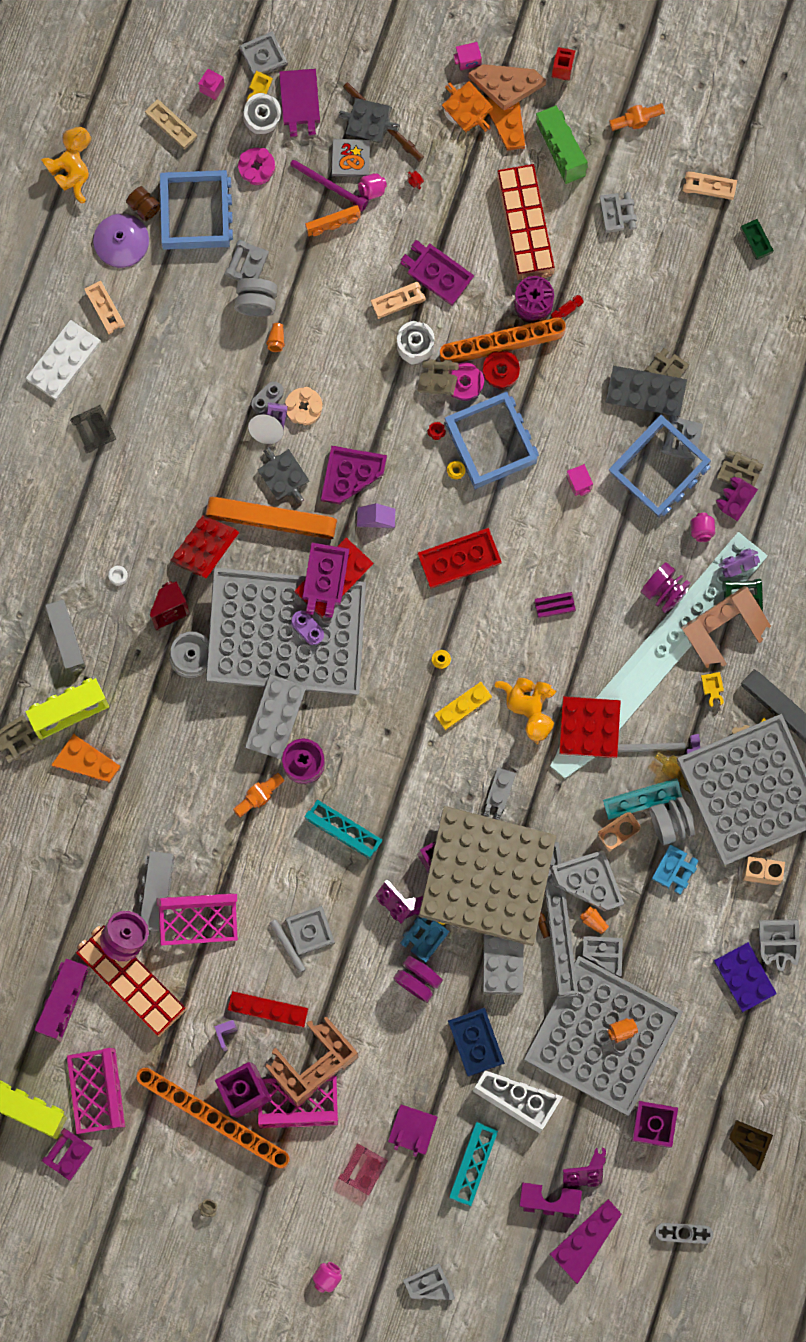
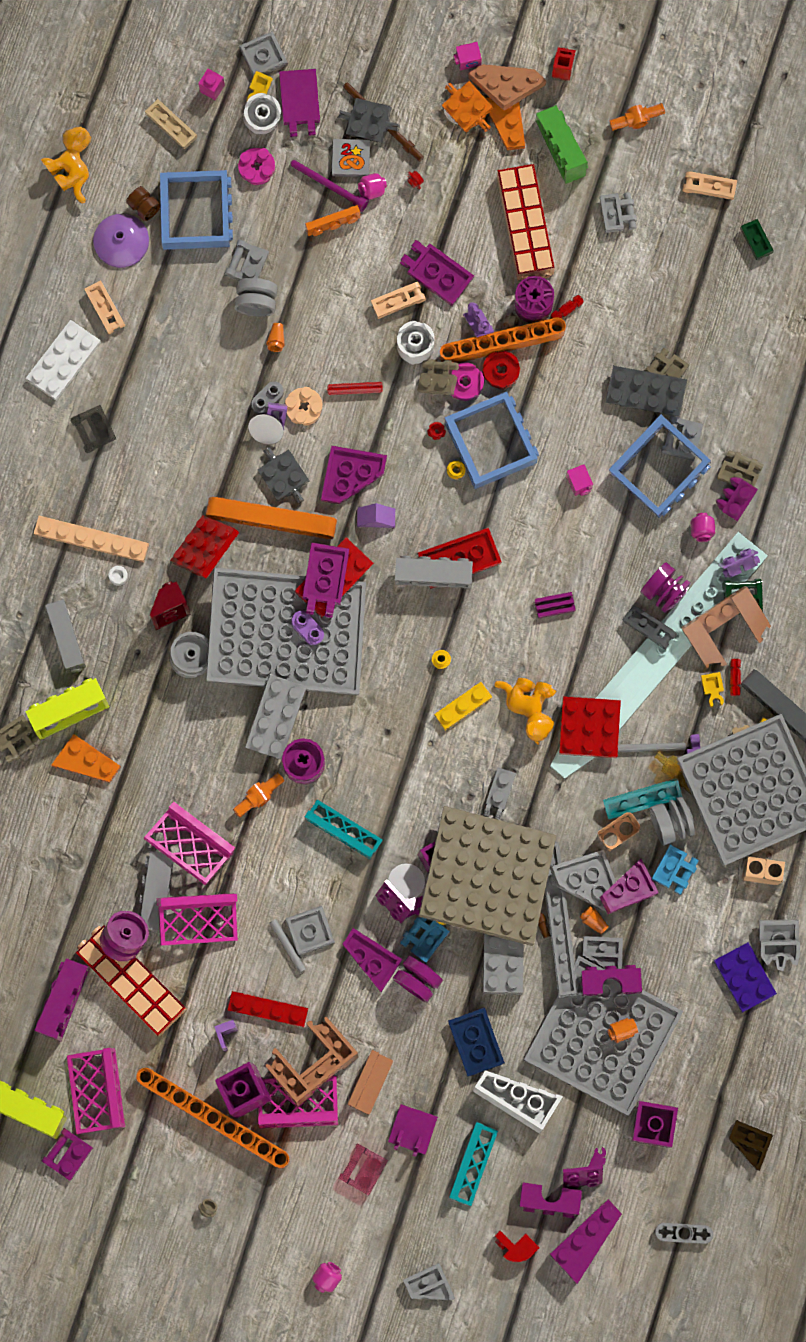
(91, 538): none -> light nougat plate
(201, 834): none -> dark pink fence
(355, 388): none -> red axle
(370, 1082): none -> nougat panel
(373, 959): none -> magenta wing
(407, 880): none -> white sticker
(433, 572): none -> light grey brick
(477, 320): none -> medium lavender hinge
(517, 1252): none -> red brick
(628, 978): none -> magenta arch
(629, 889): none -> magenta wing
(649, 626): none -> dark grey plate
(735, 677): none -> red axle

